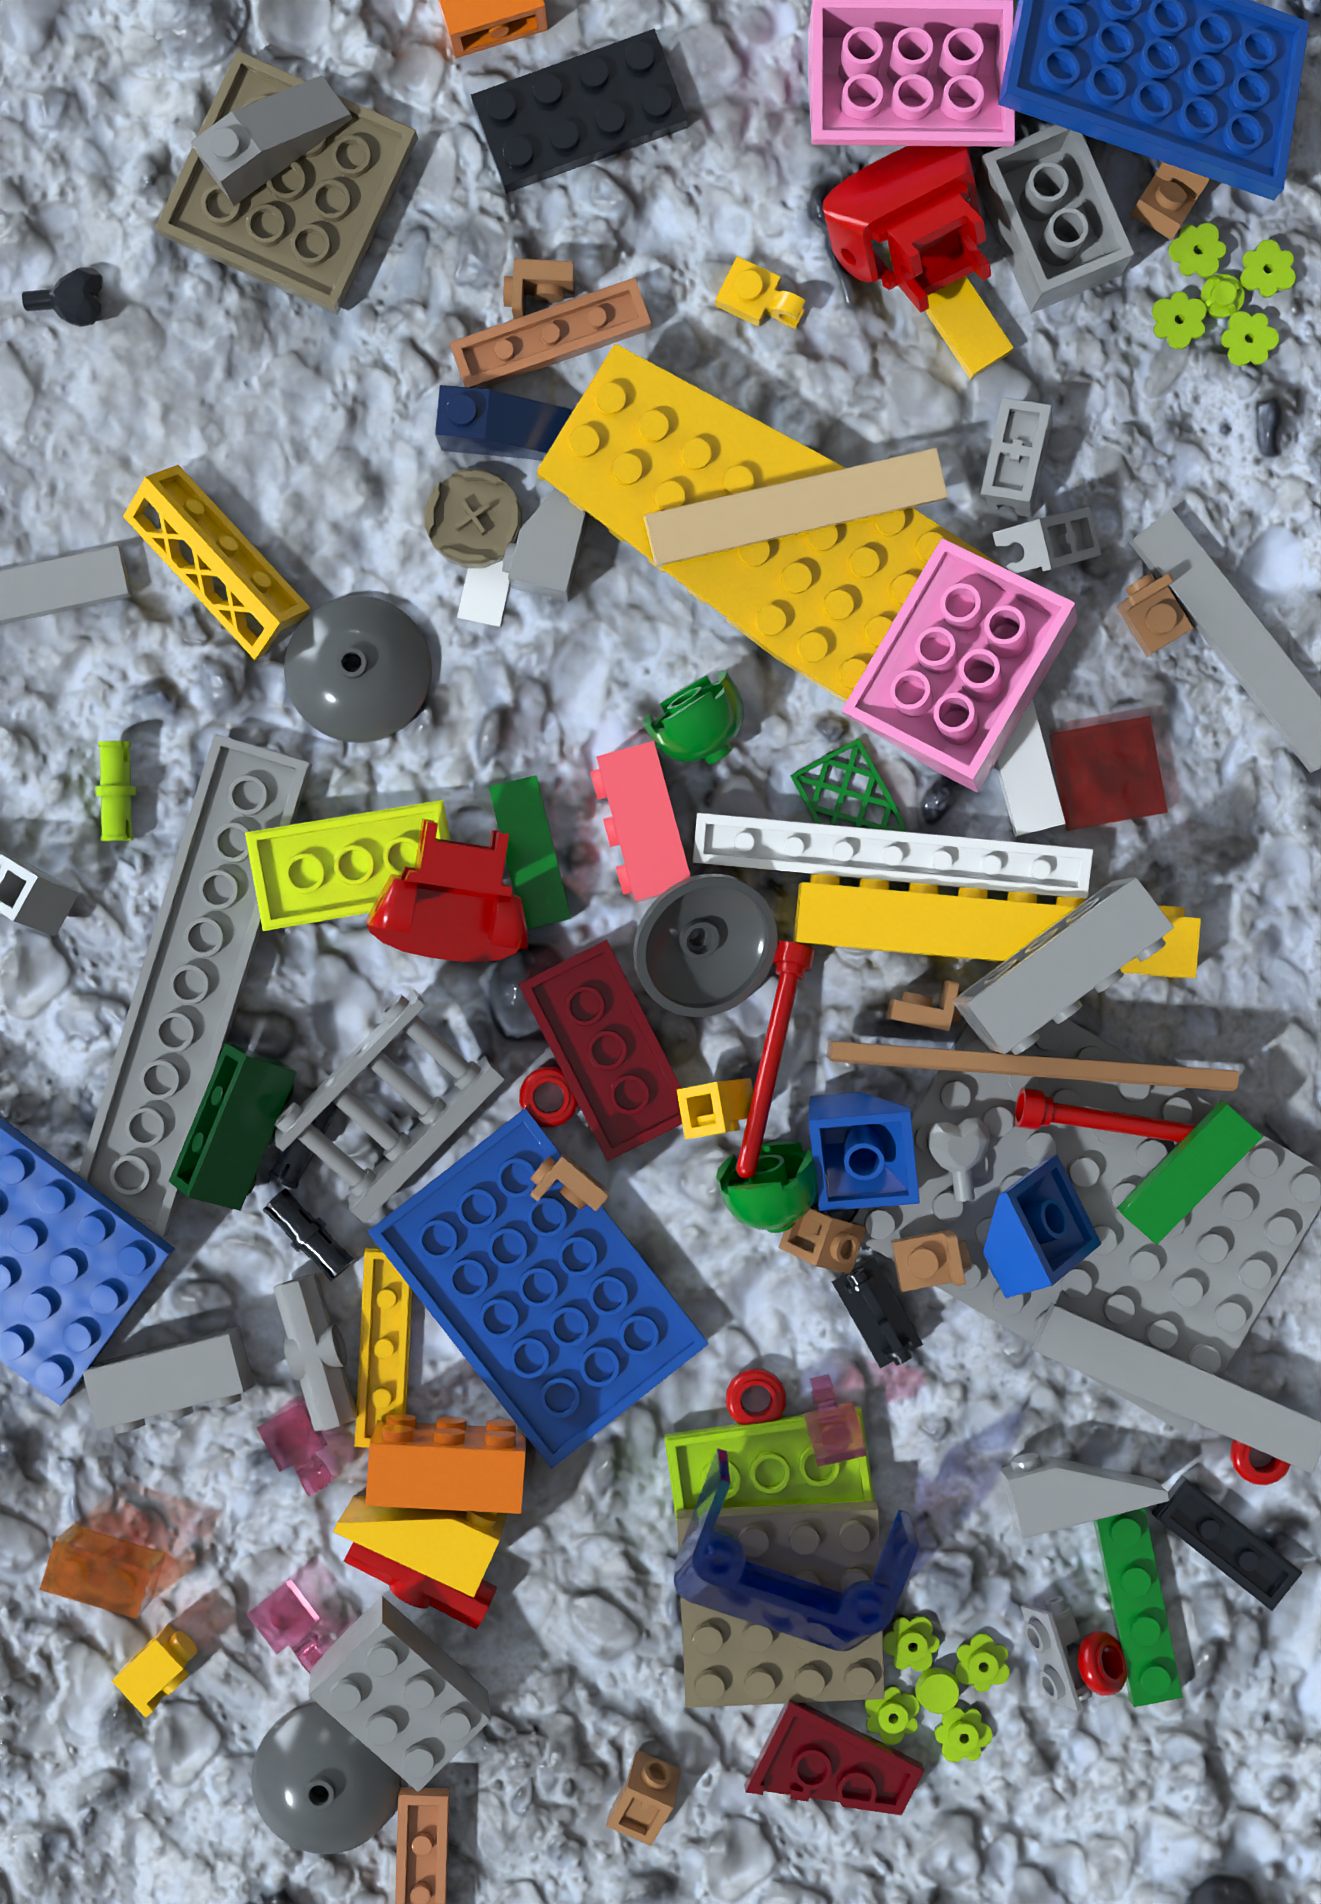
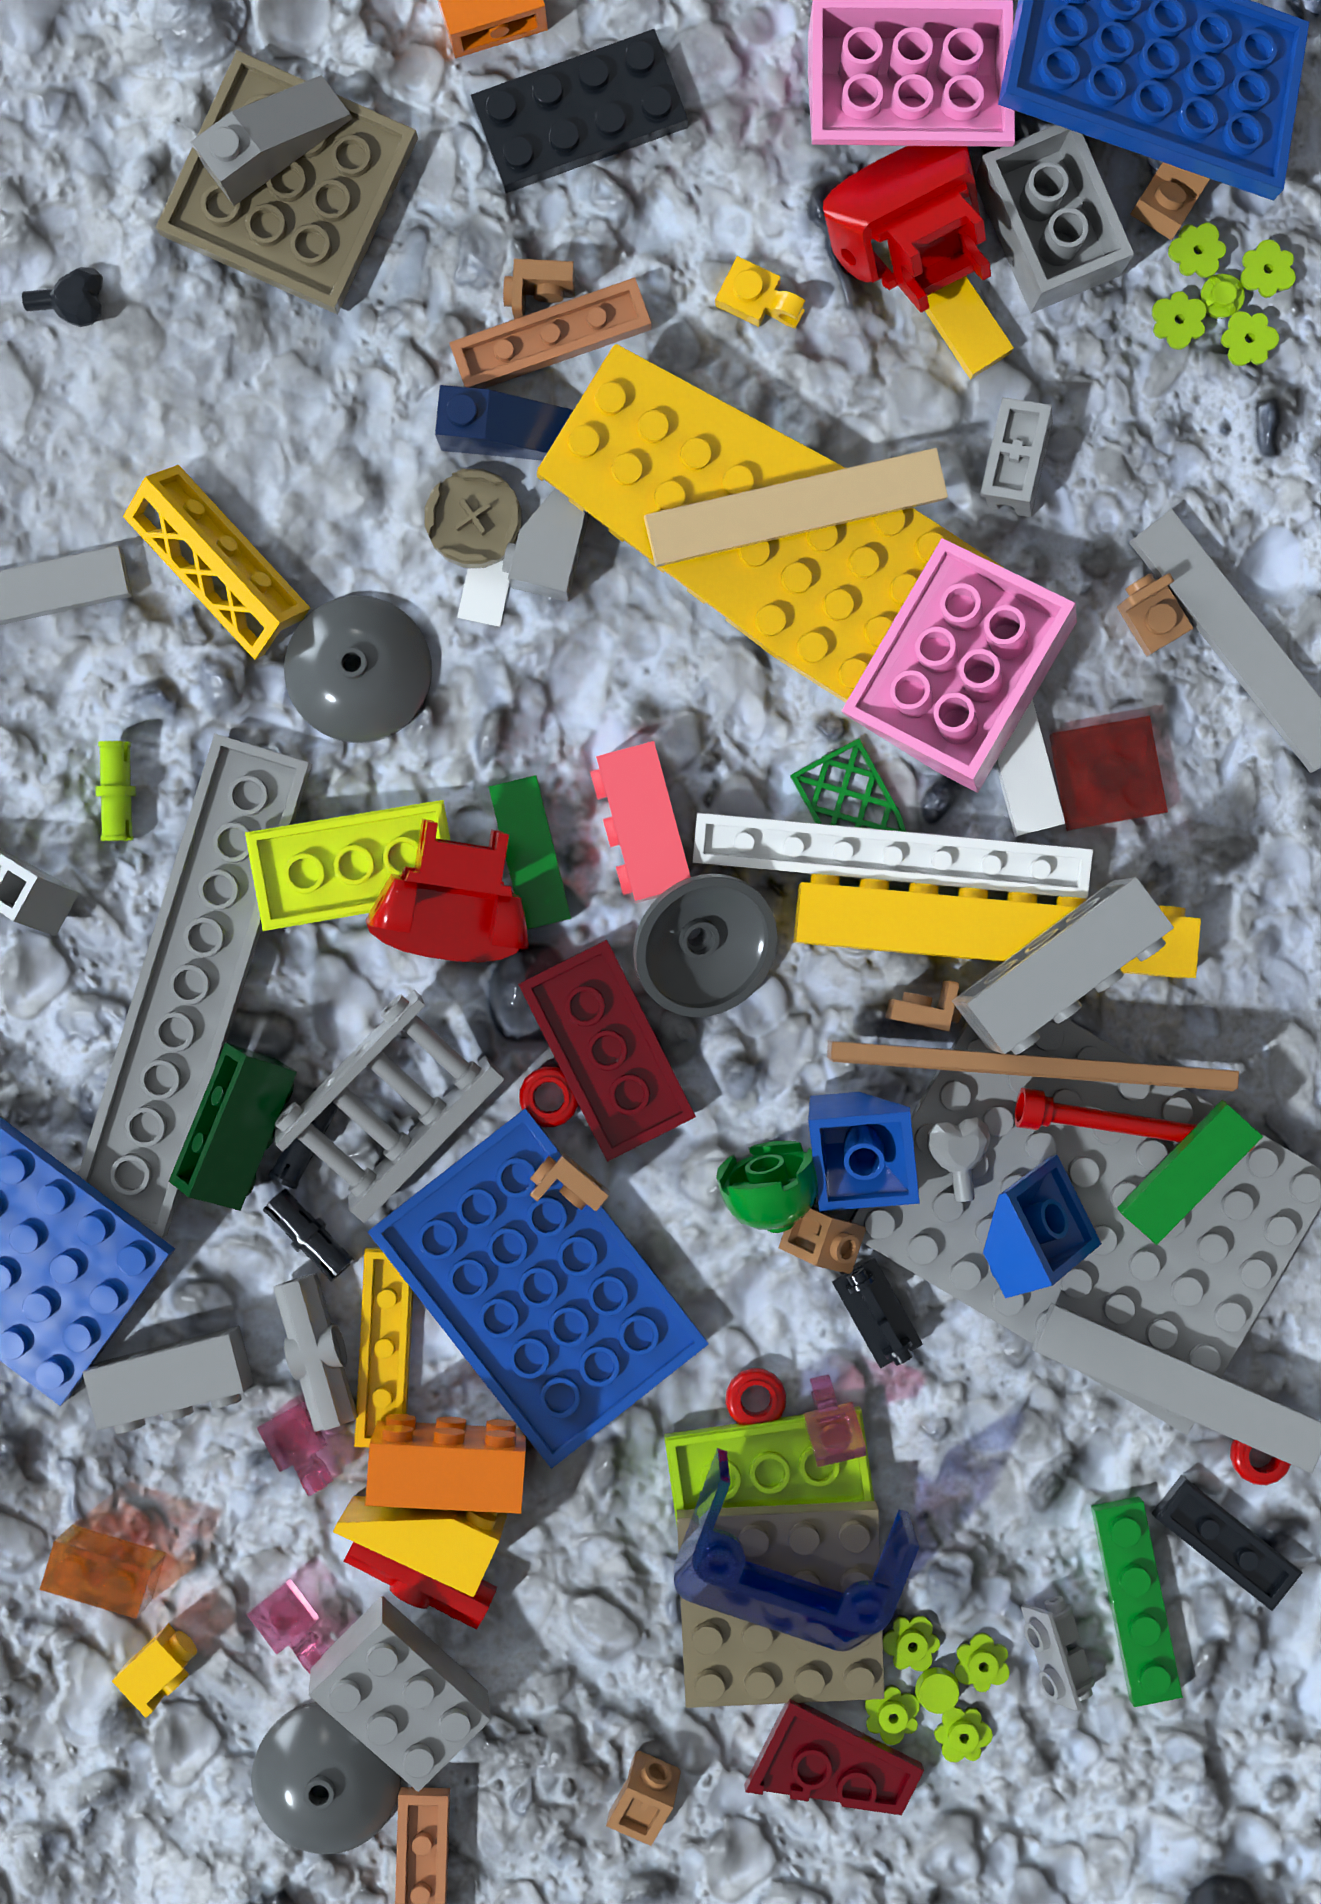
(698, 720): green cylinder -> none
(714, 1107): yellow brick -> none
(792, 963): red piece -> none
(930, 1260): medium nougat bracket -> none
(1052, 540): light grey hinge -> none
(1063, 1493): light grey slope -> none
(1094, 1649): red piece -> none

